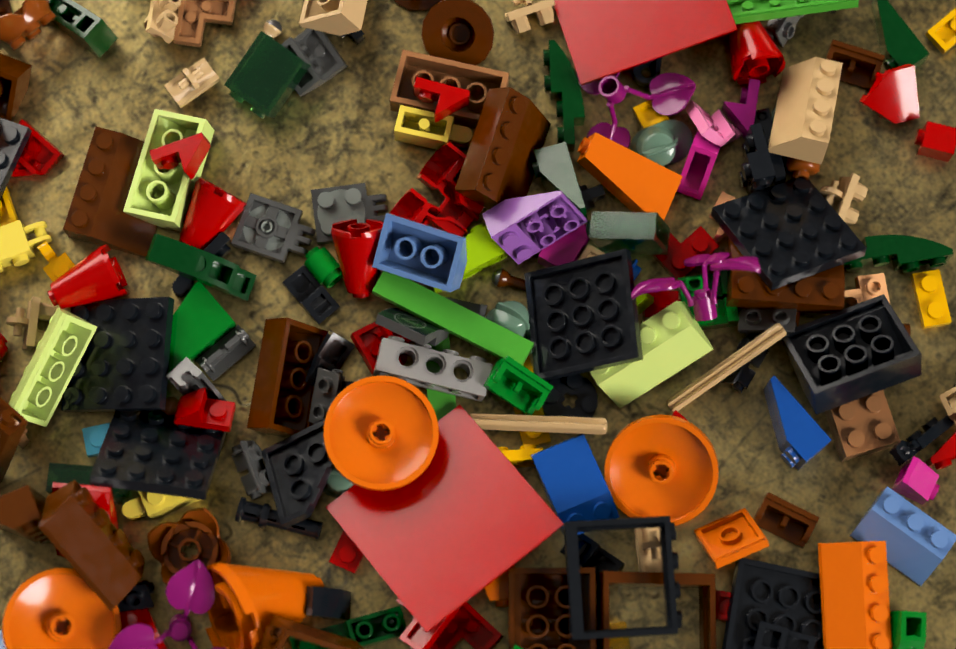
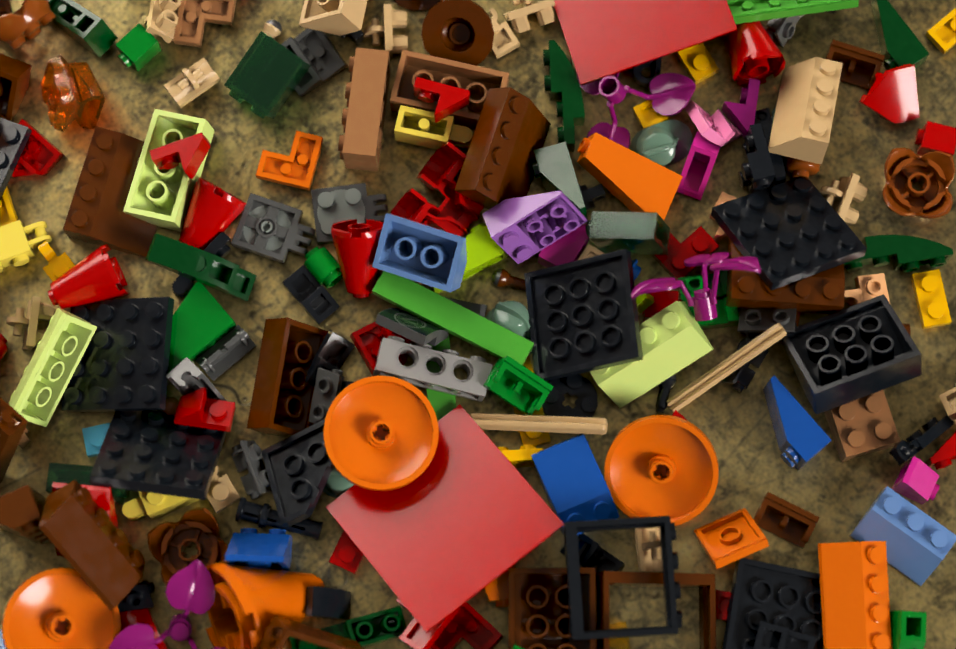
(71, 94): none -> clear orange piece
(137, 48): none -> green brick
(221, 492): none -> tan plate
(261, 549): none -> blue slope
(297, 168): none -> orange plate
(366, 109): none -> medium nougat brick
(391, 20): none -> tan hips
(504, 38): none -> tan plate
(664, 392): none -> black piece
(697, 62): none -> yellow plate
(932, 170): none -> dark orange brick

